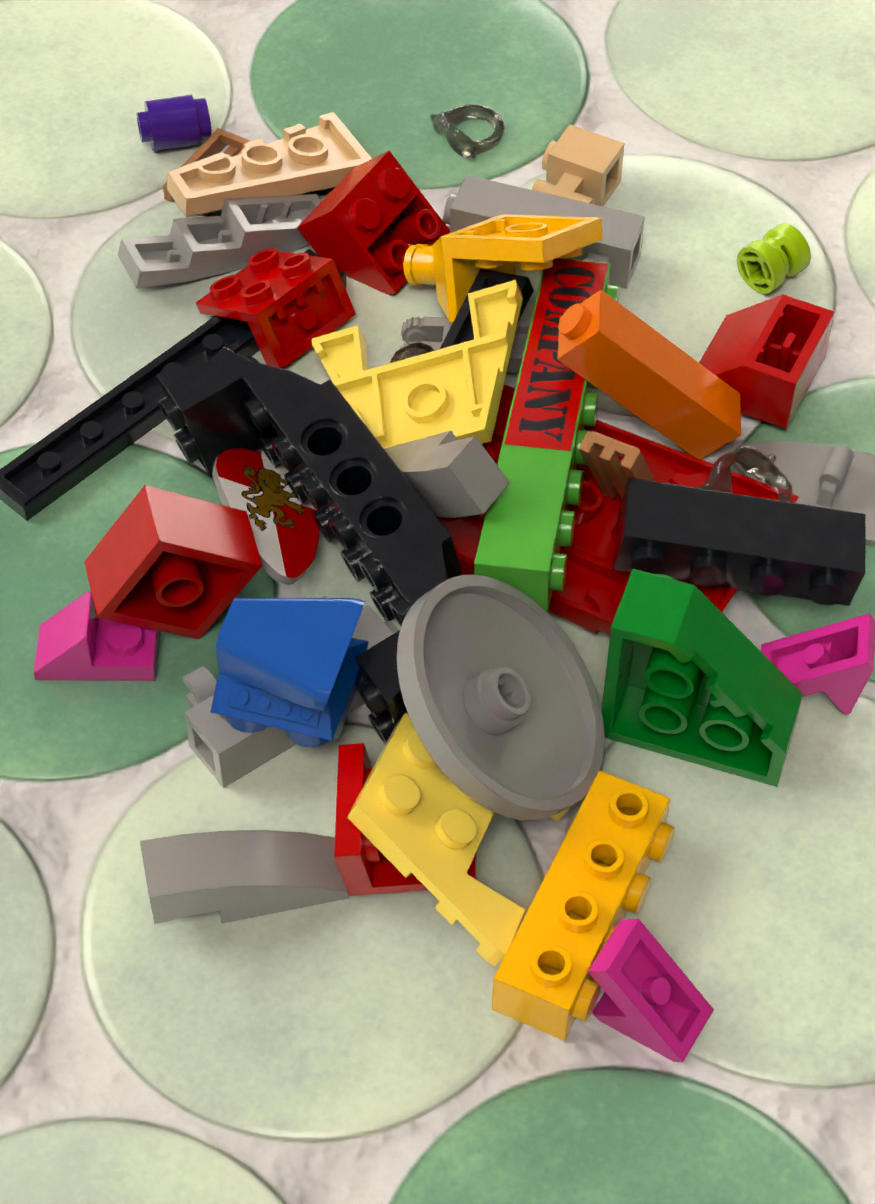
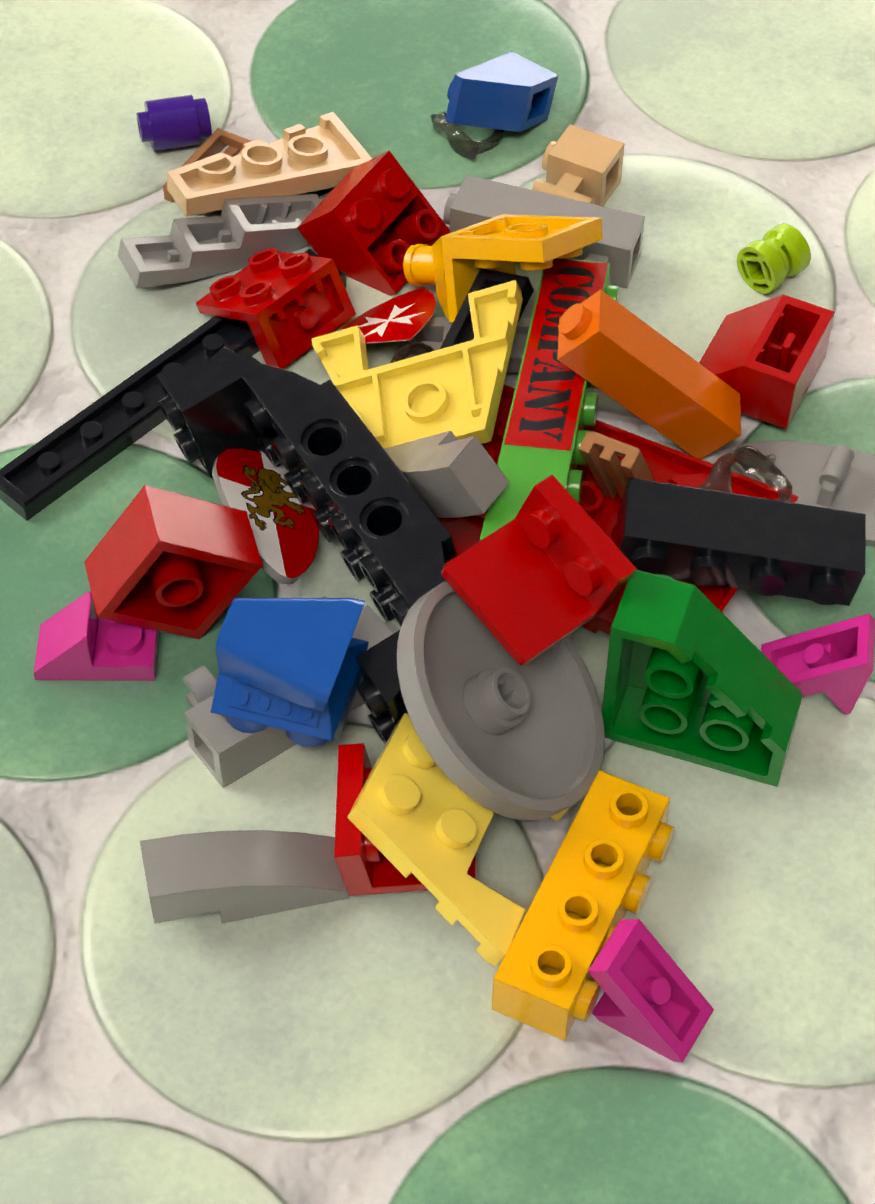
(396, 318): none -> red sticker
(501, 94): none -> blue slope
(540, 573): none -> red bracket

